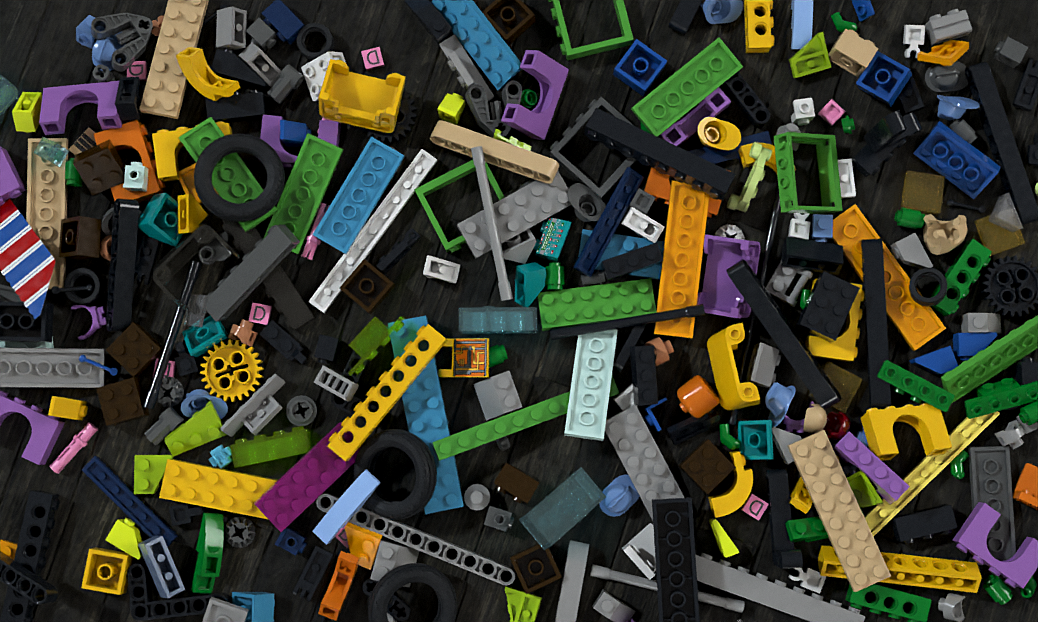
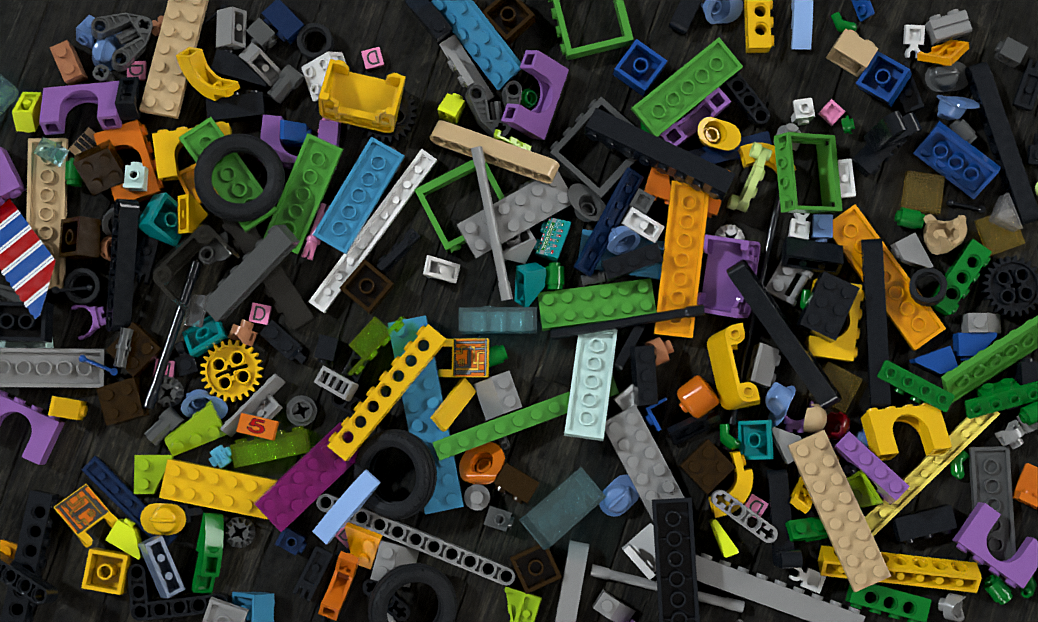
(69, 63): none -> nougat brick
(79, 440): bright pink pin -> none
(83, 511): none -> flag
(123, 347): none -> dark grey pin
(163, 519): none -> yellow piece
(257, 426): none -> orange tile
(453, 404): none -> yellow tile
(482, 464): none -> orange hat
(622, 240): none -> medium blue piece
(743, 517): none -> light grey beam
(811, 57): lime wing -> none

